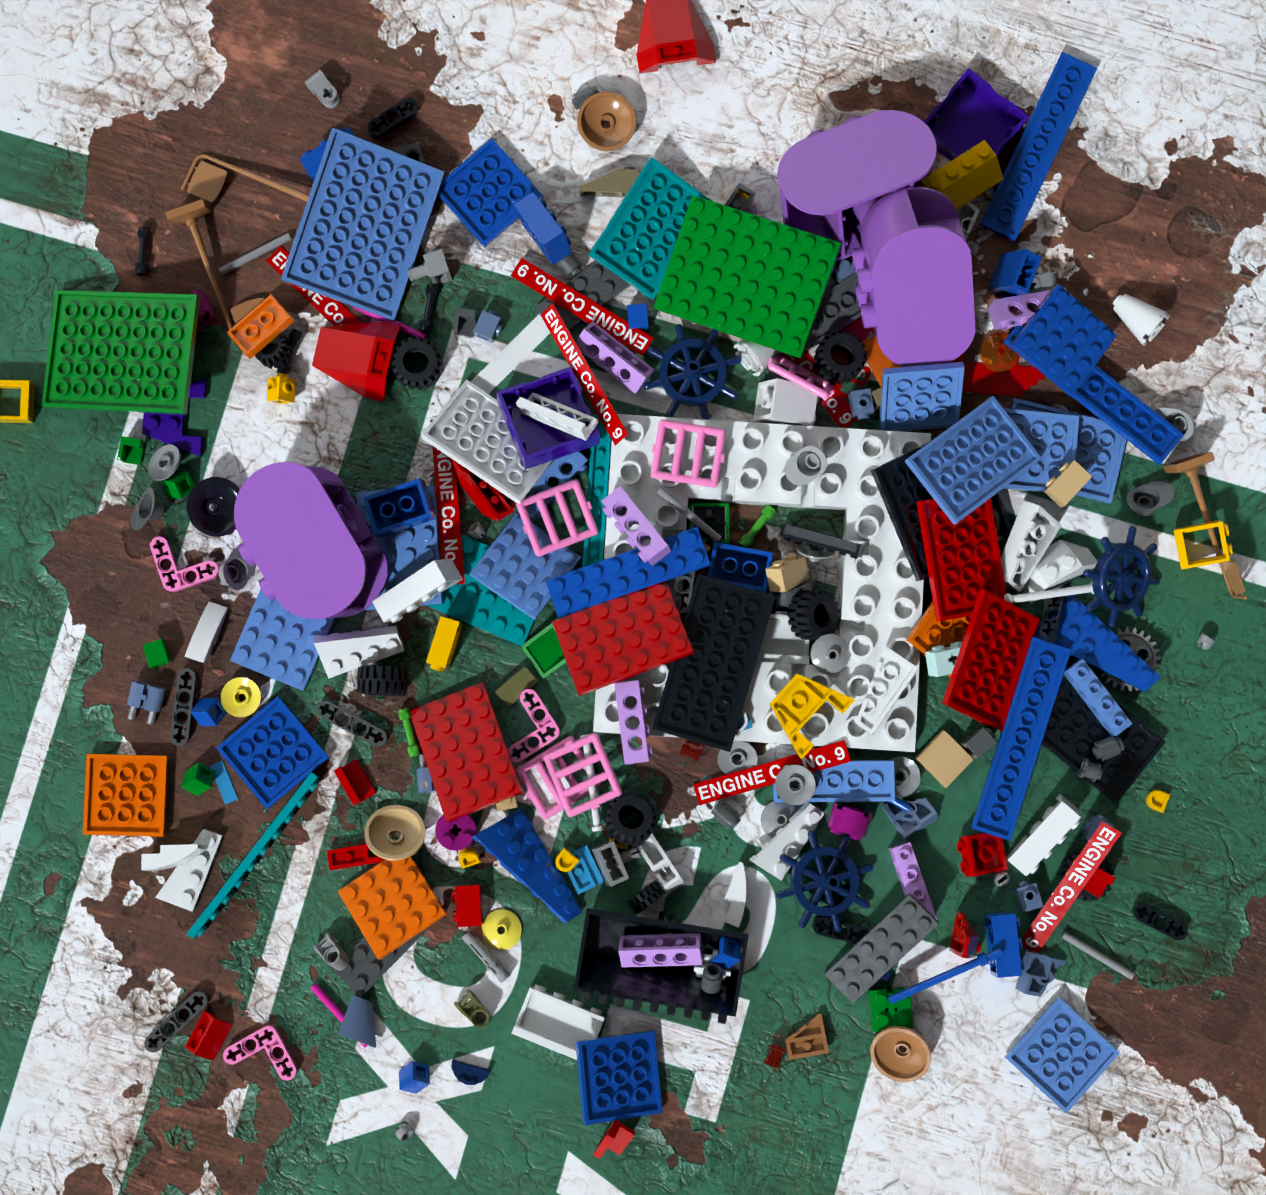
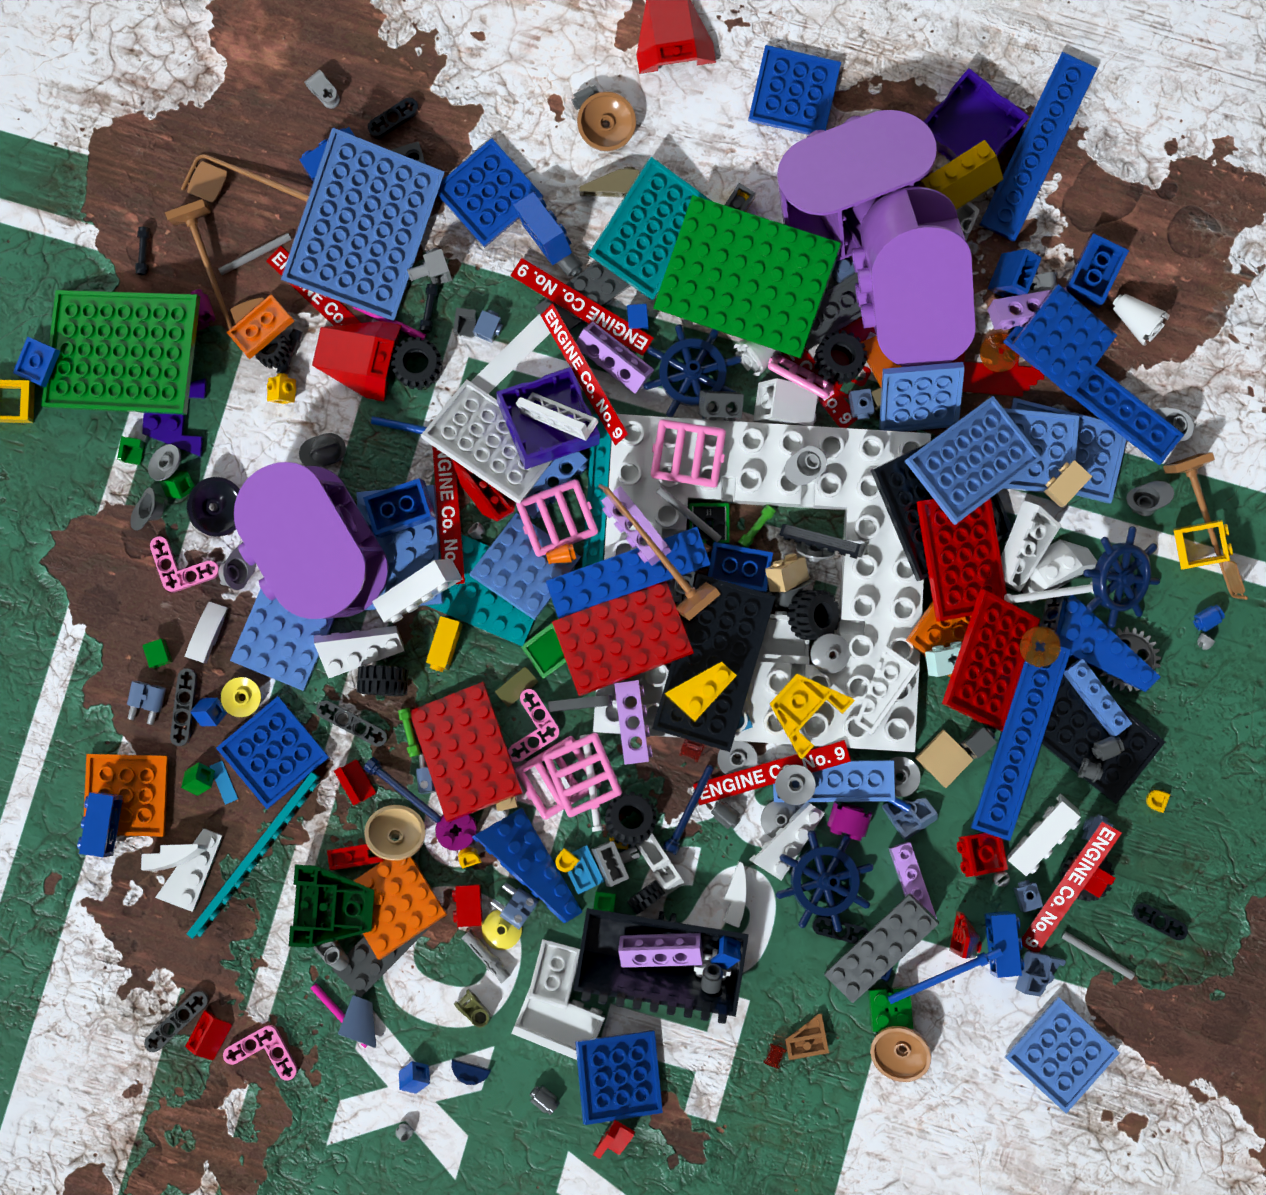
(36, 361): none -> blue plate
(100, 824): none -> blue brick
(322, 450): none -> dark grey piece
(328, 907): none -> dark green wedge
(374, 767): none -> dark blue piece
(397, 425): none -> blue bar
(518, 908): none -> sand blue piece
(544, 1099): none -> dark grey brick
(554, 974): none -> white tile
(562, 554): none -> orange cone
(580, 703): none -> dark grey beam
(604, 901): none -> green panel
(672, 844): none -> dark blue piece
(696, 599): none -> medium nougat piece
(700, 691): none -> yellow wedge
(721, 400): none -> dark grey brick
(794, 91): none -> blue plate
(1040, 634): none -> clear orange plate
(1096, 270): none -> blue brick
(1208, 618): none -> blue brick

